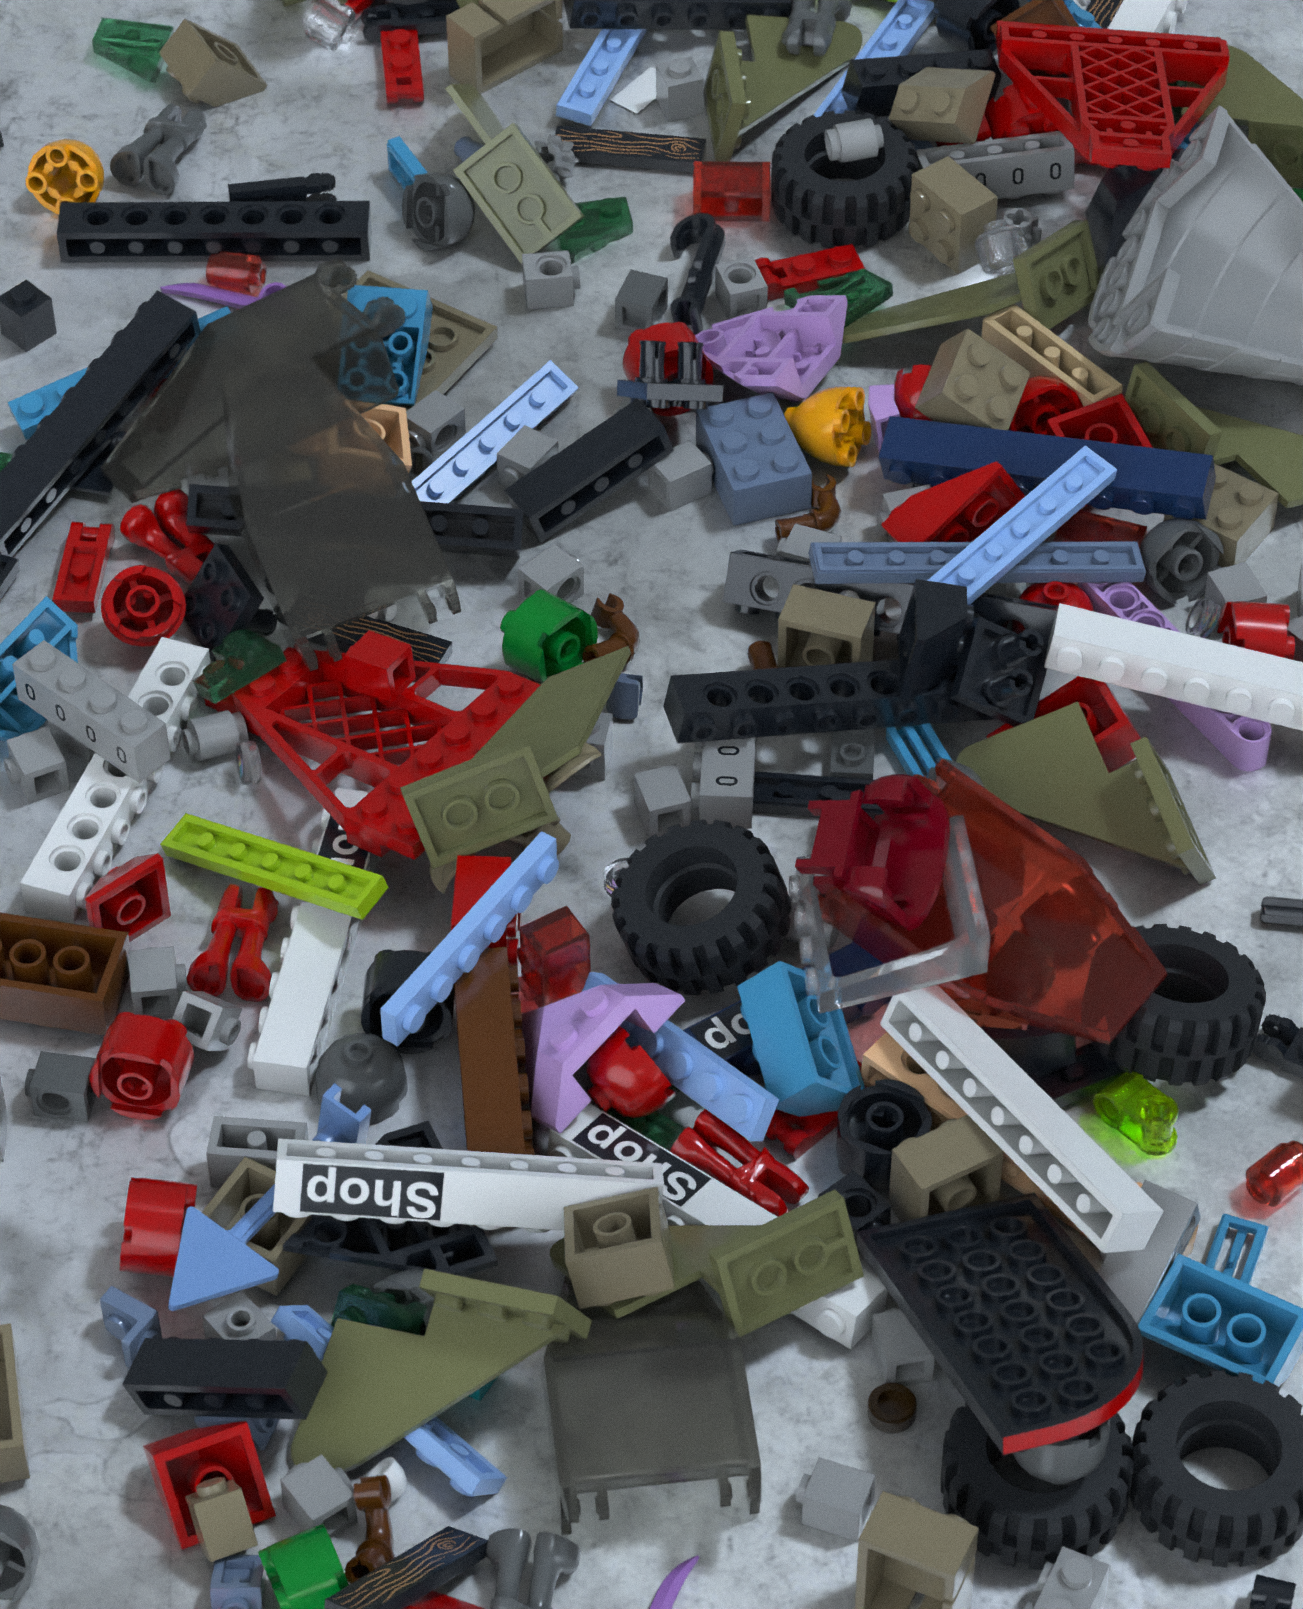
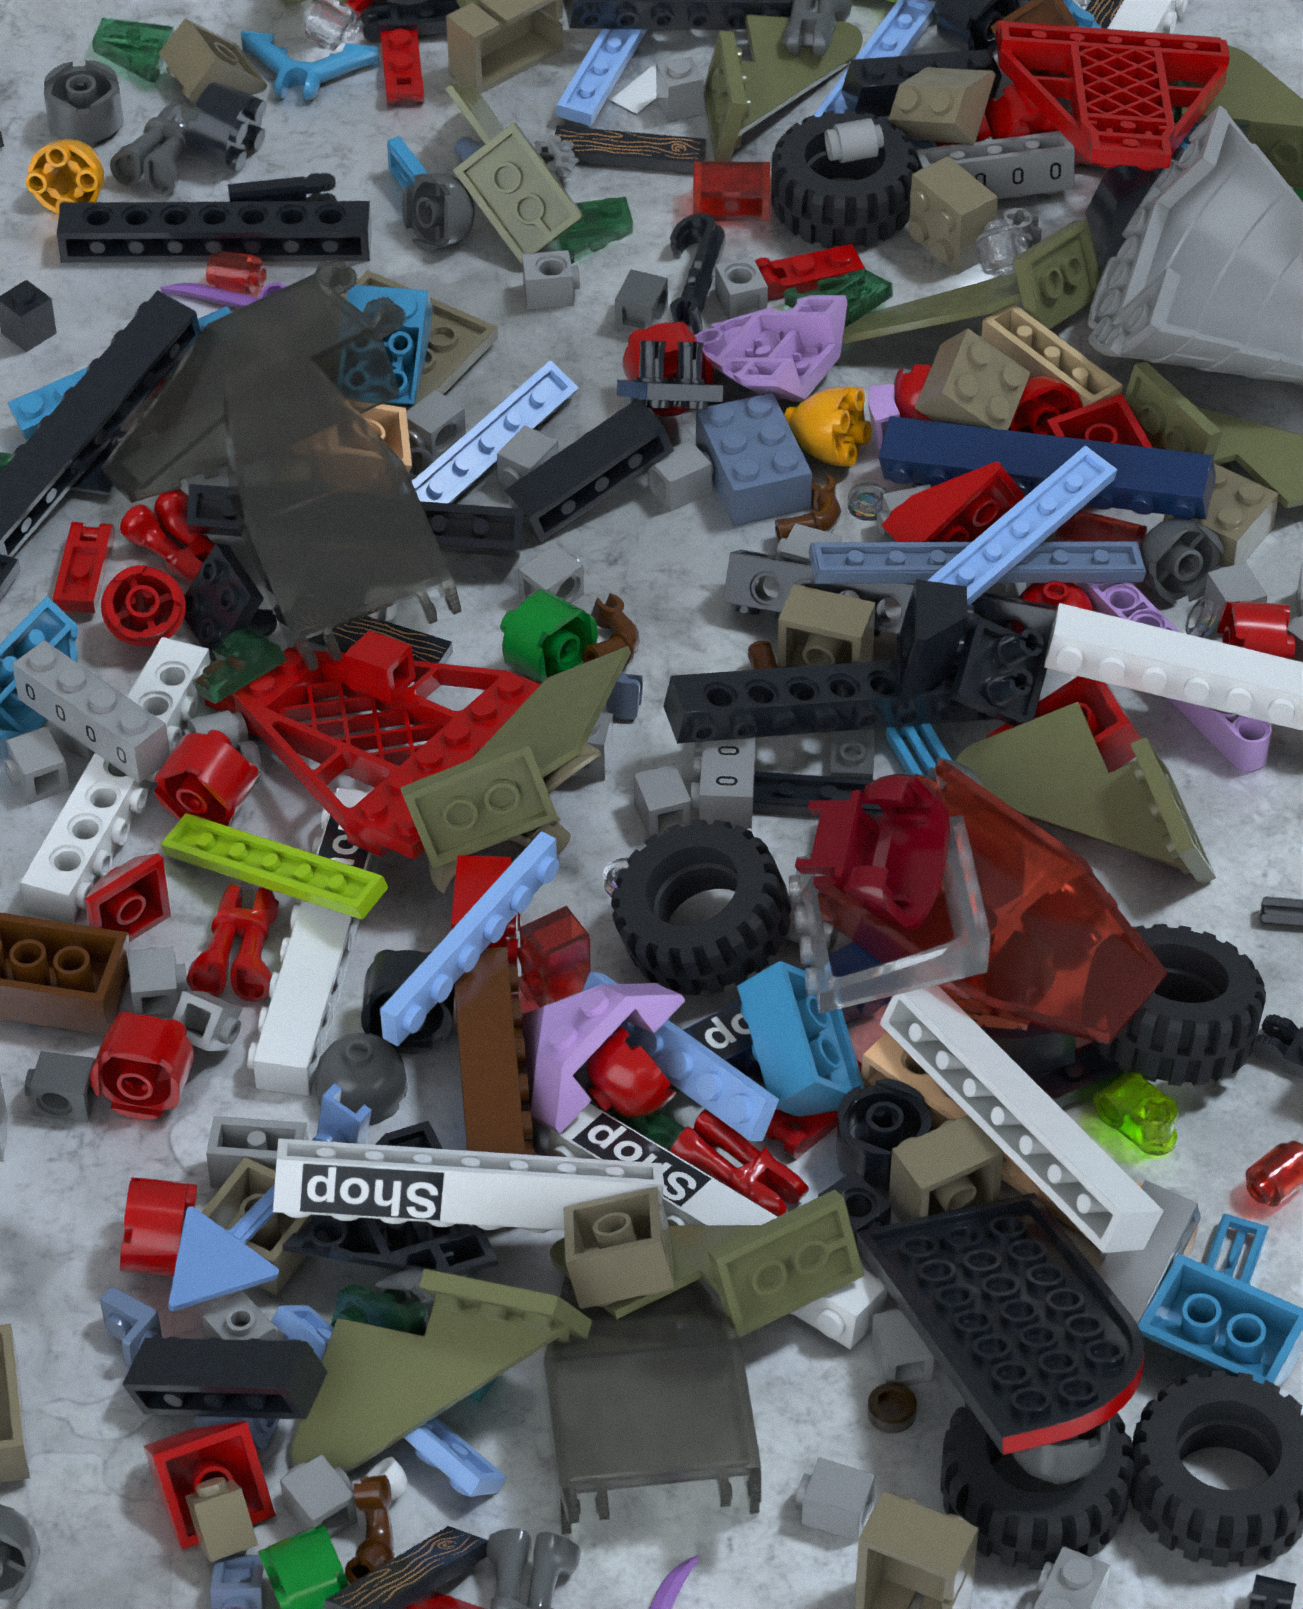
(83, 102): none -> dark grey brick
(205, 778): none -> red brick
(226, 126): none -> black brick
(302, 73): none -> dark azure piece
(865, 500): none -> clear tile

